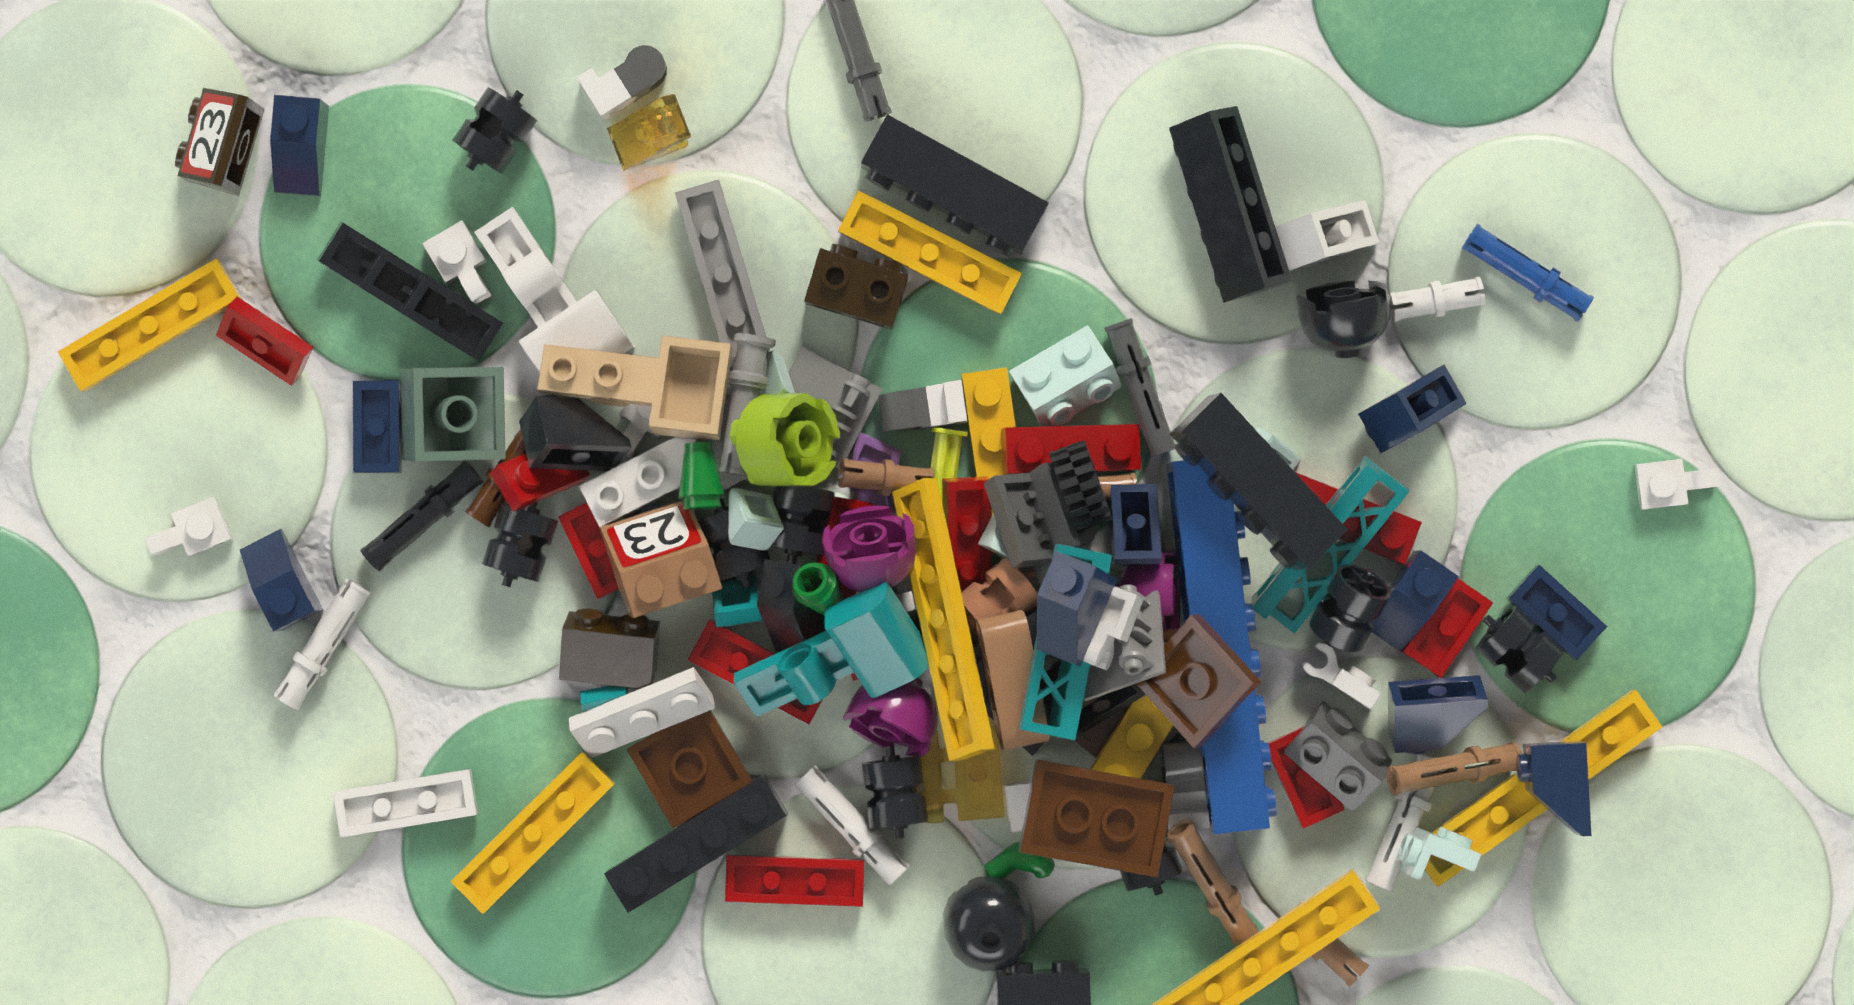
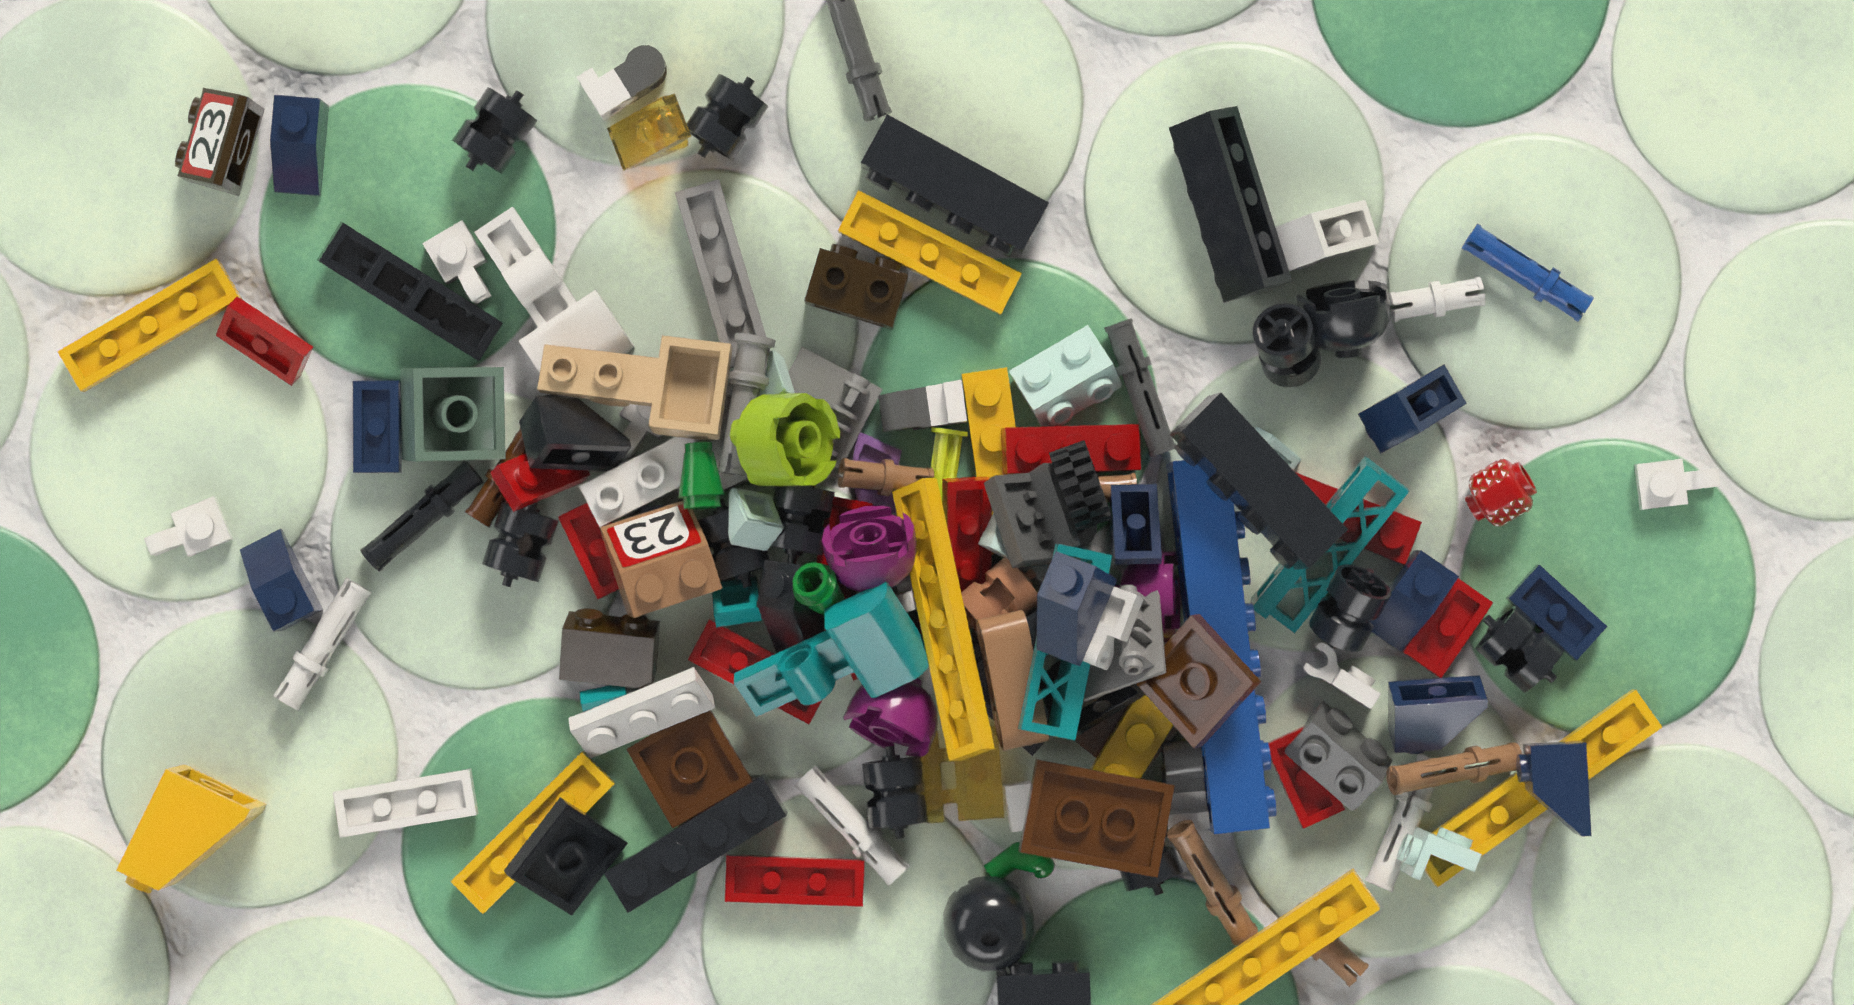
(183, 827): none -> yellow slope
(565, 856): none -> black plate
(726, 116): none -> black wheel
(1286, 345): none -> black wheel
(1500, 492): none -> red head

